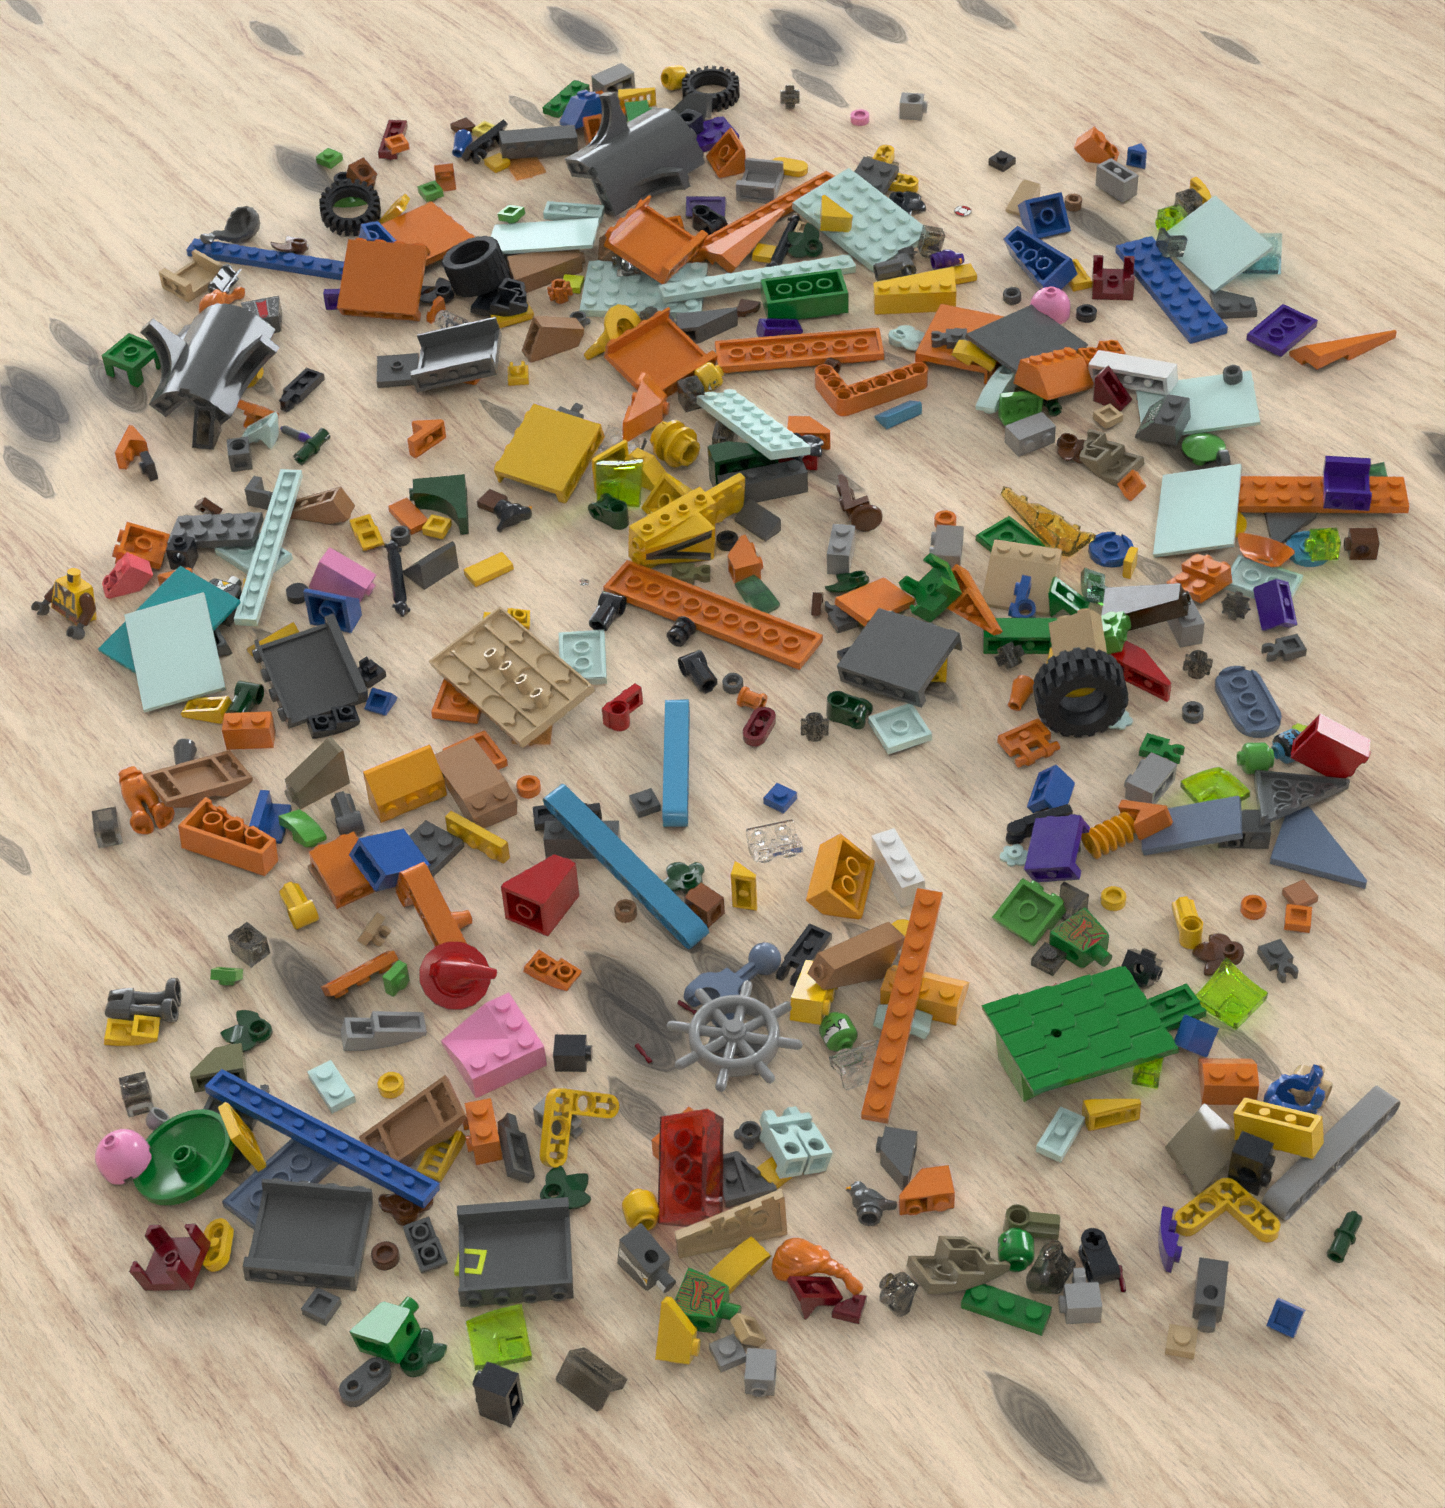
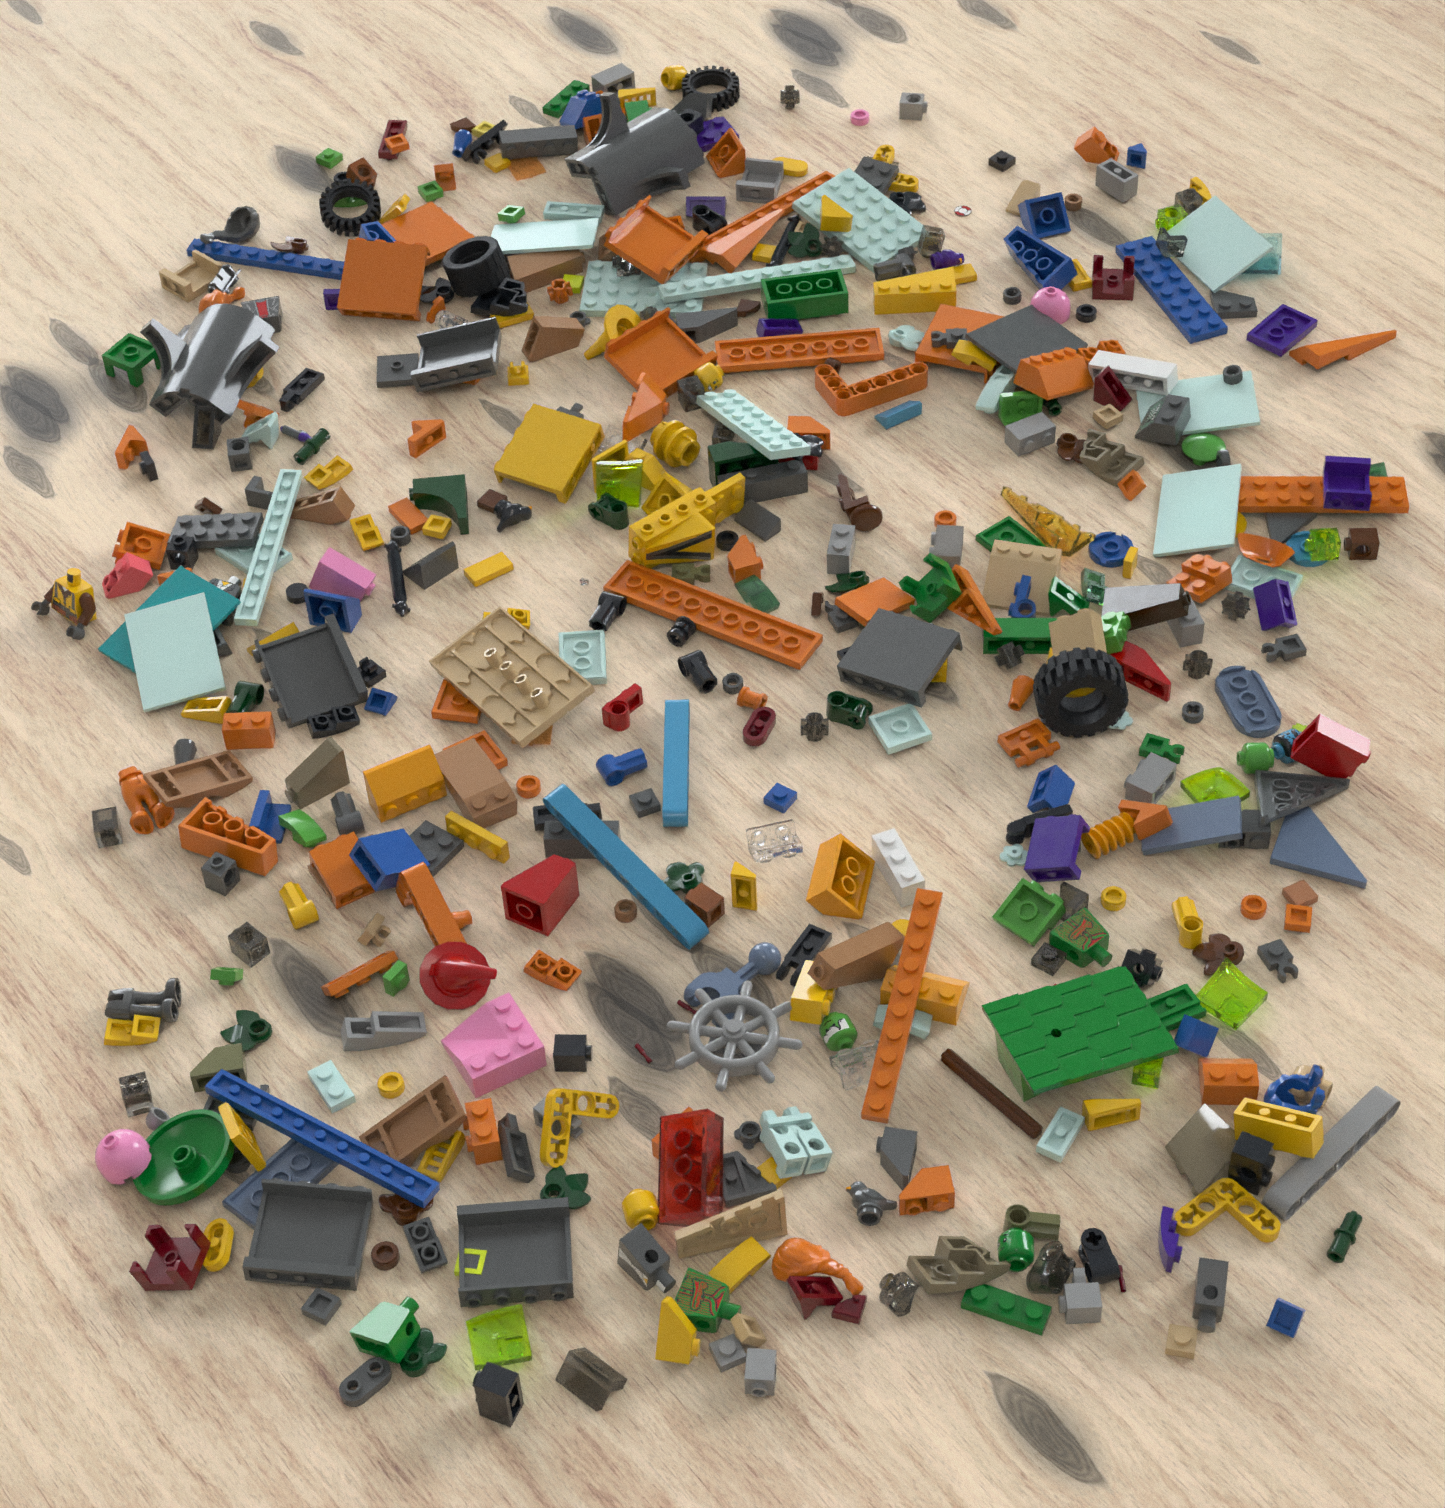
(220, 873): none -> dark grey brick
(329, 474): none -> yellow slope
(616, 768): none -> blue piece
(833, 242): none -> clear smoke gear
(991, 1093): none -> reddish brown axle

